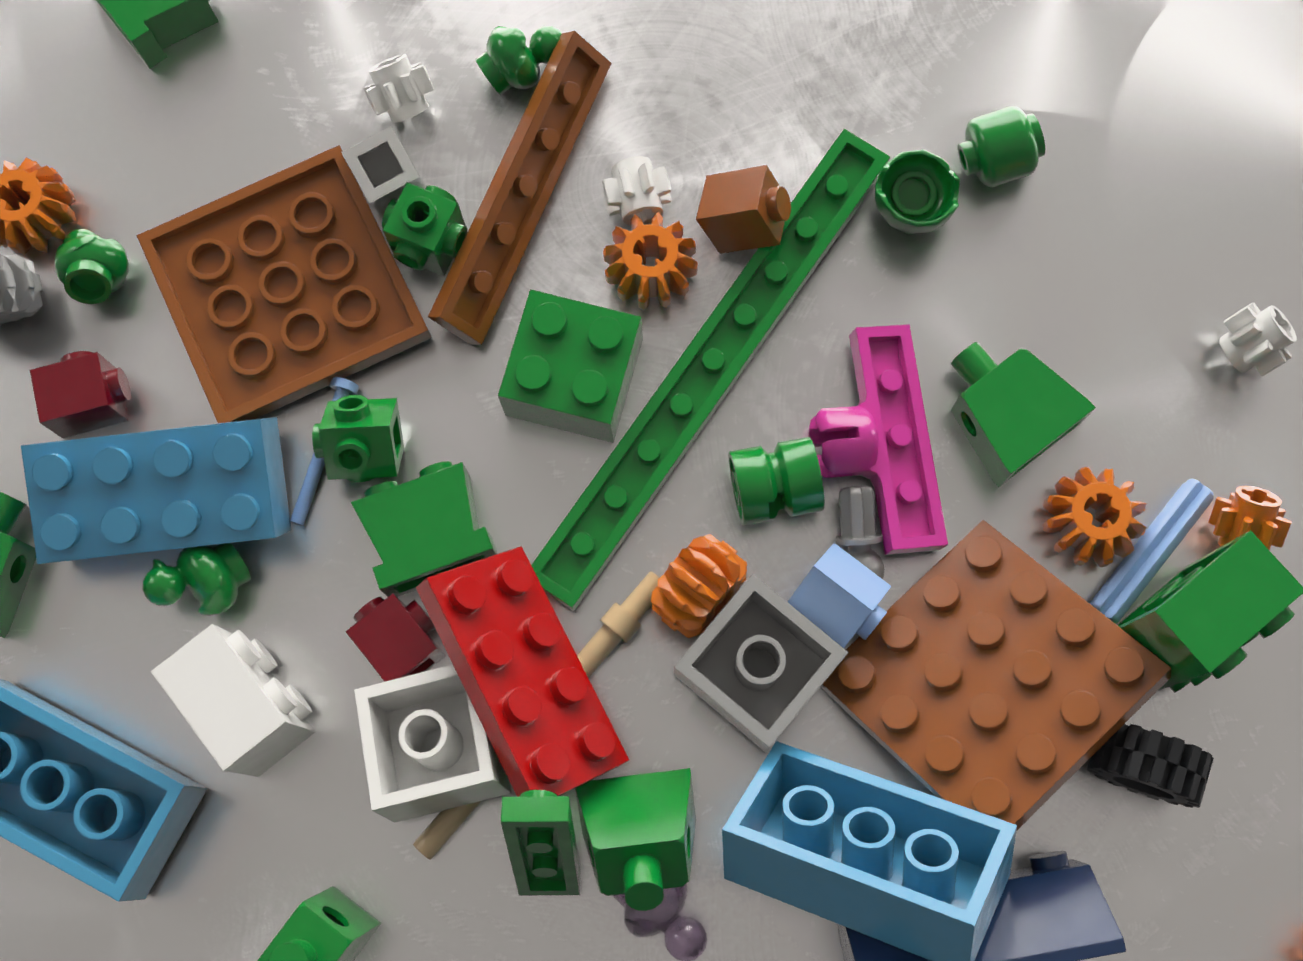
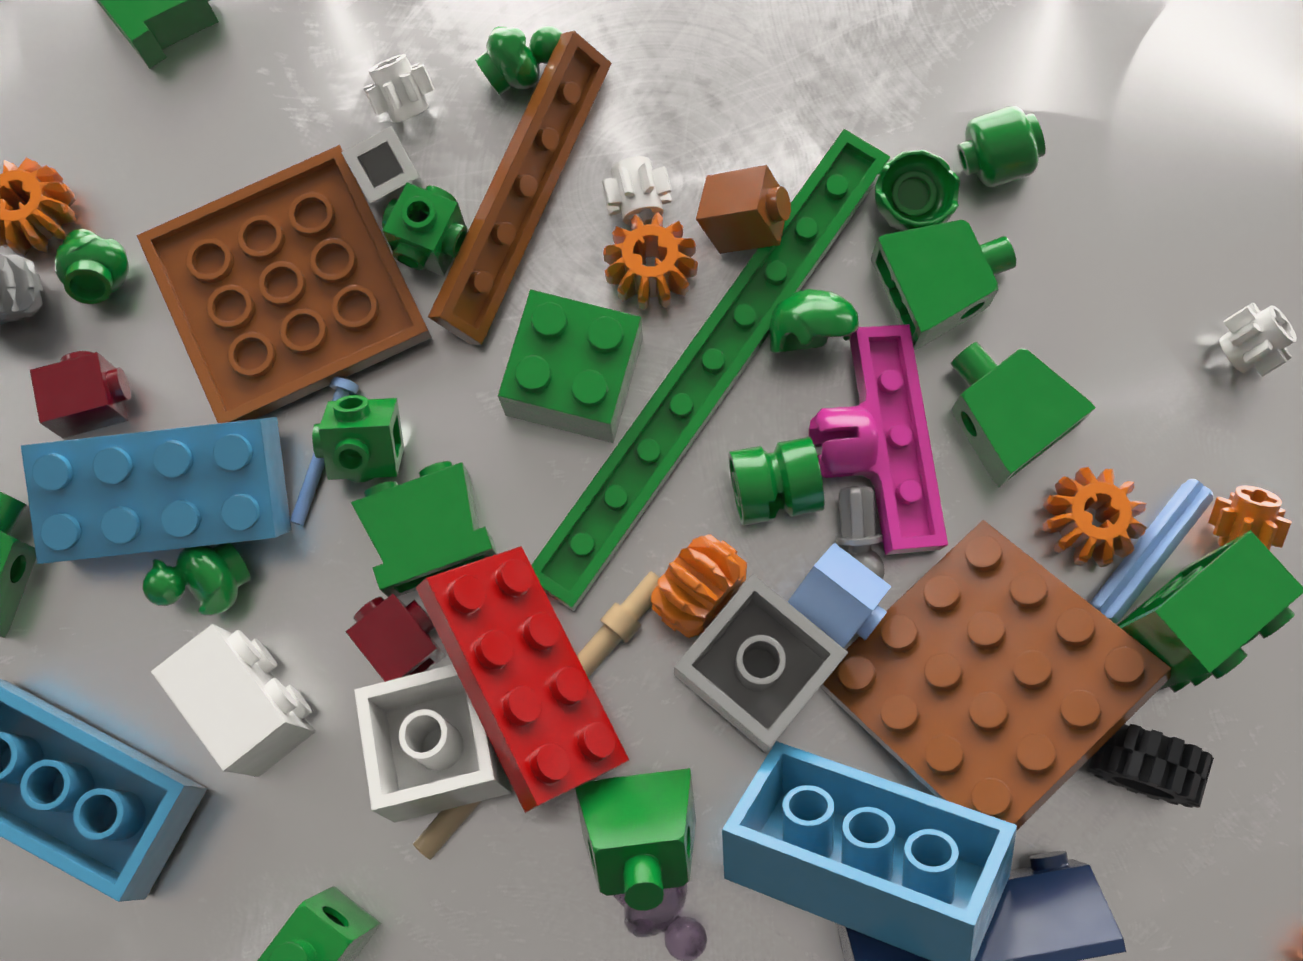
(541, 843): green plate -> none
(809, 319): none -> green hair
(939, 275): none -> green torso

